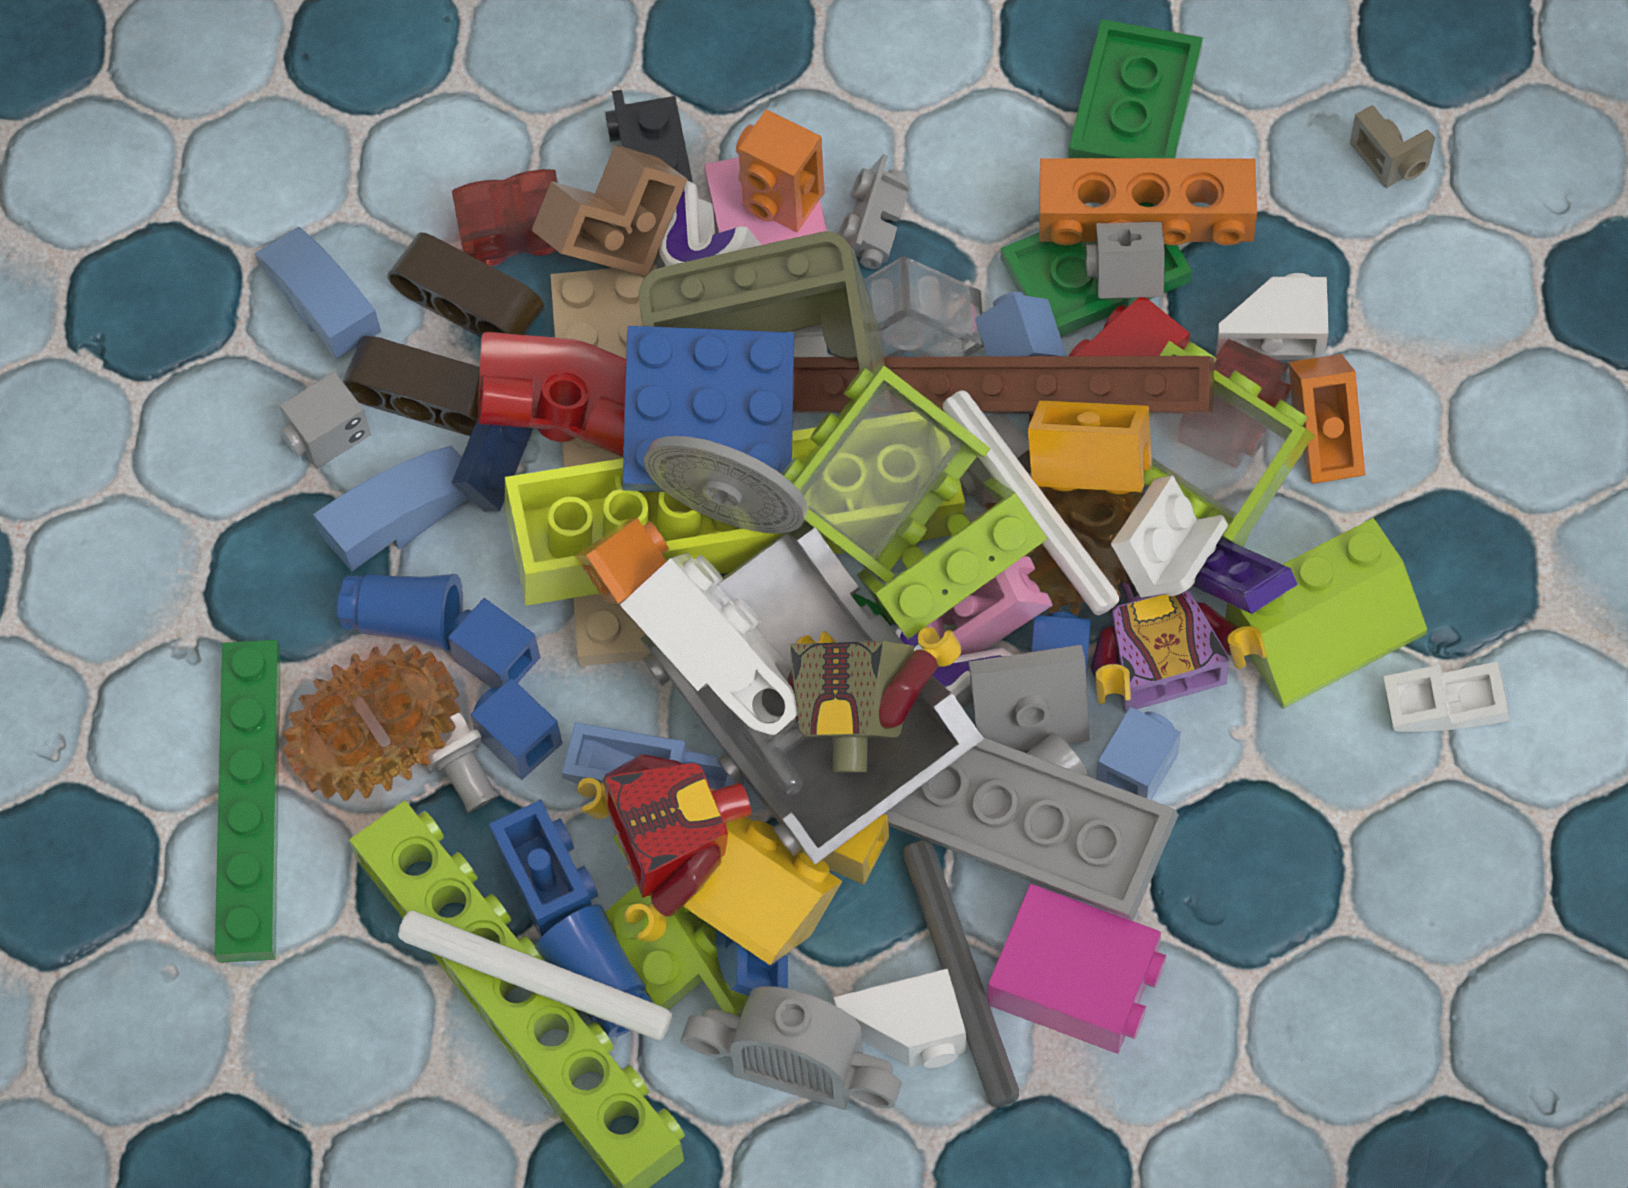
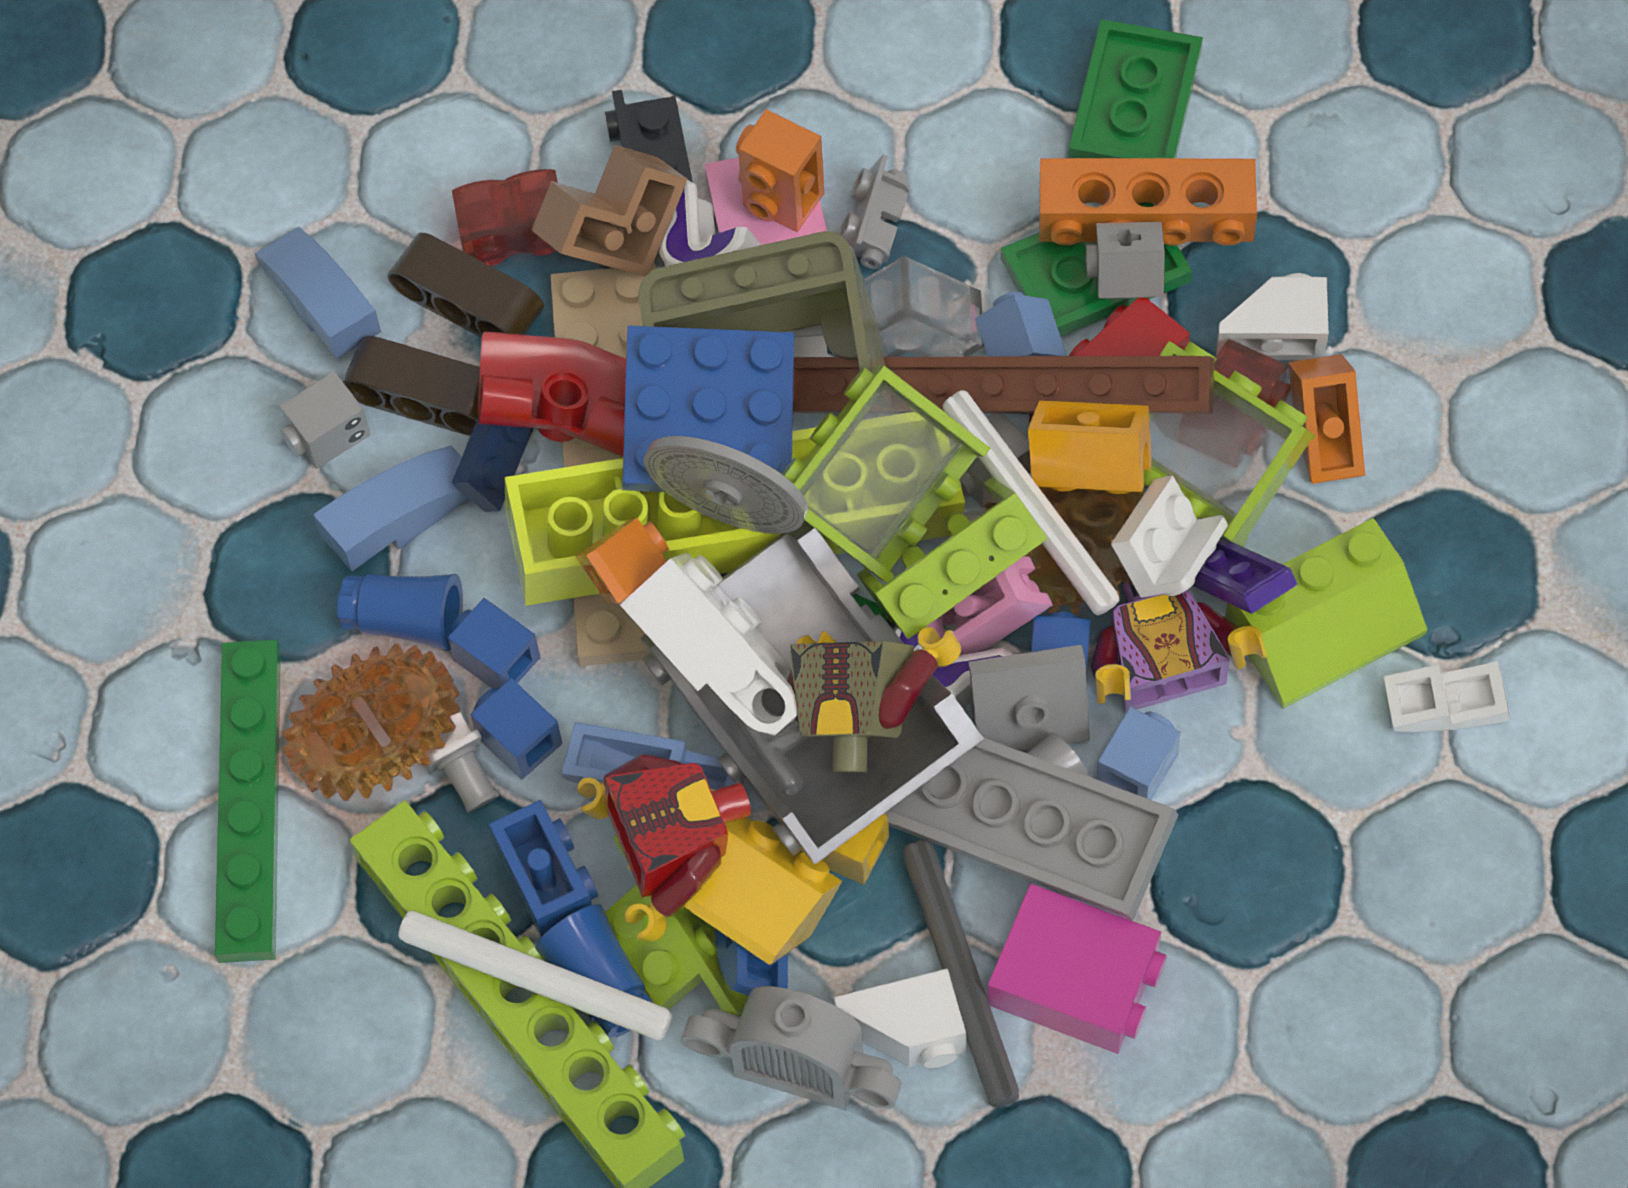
(1383, 147): dark tan bracket -> none

